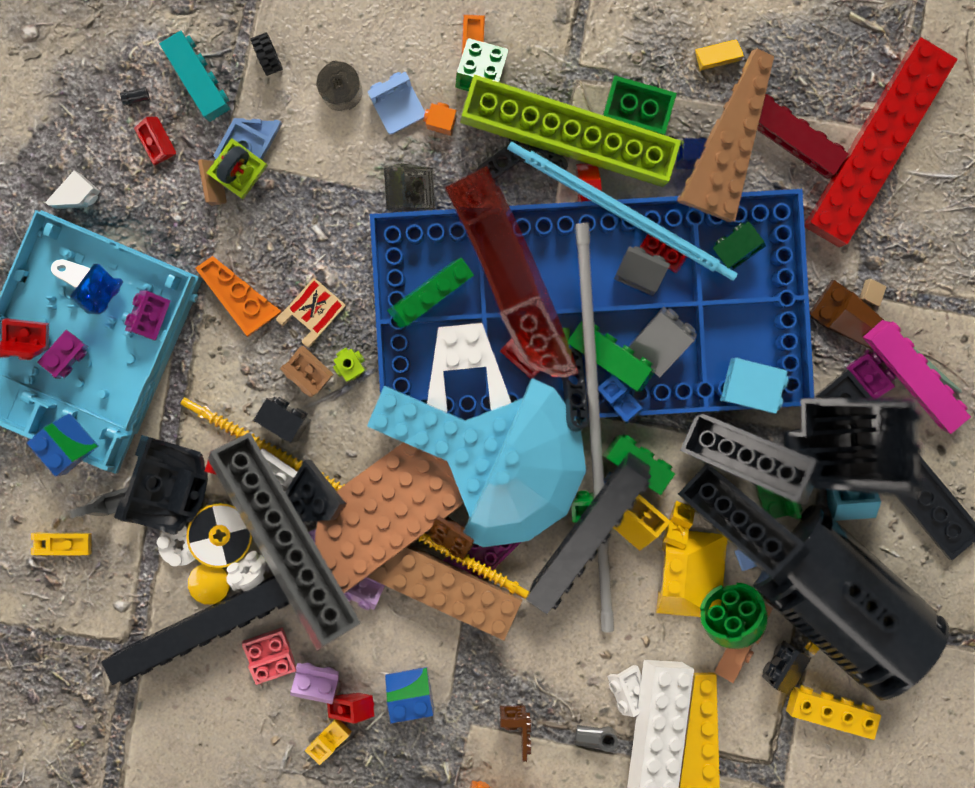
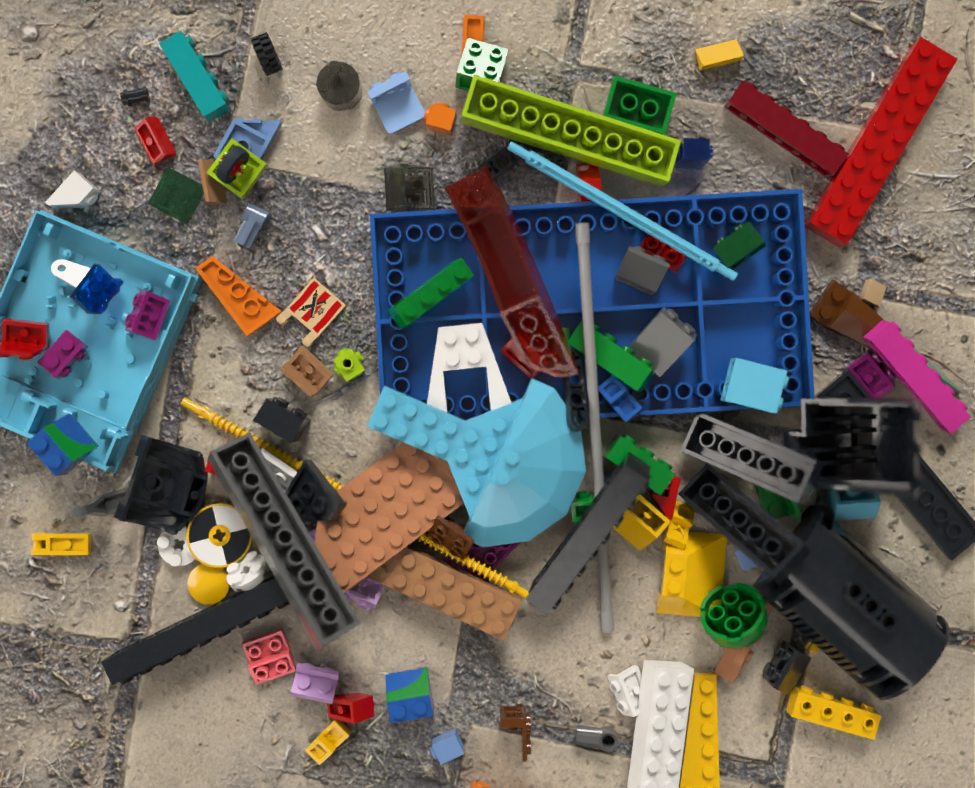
(177, 195): none -> clear green plate
(253, 222): none -> sand blue piece
(447, 746): none -> medium blue brick
(667, 502): none -> red slope
(722, 168): medium nougat wing -> none

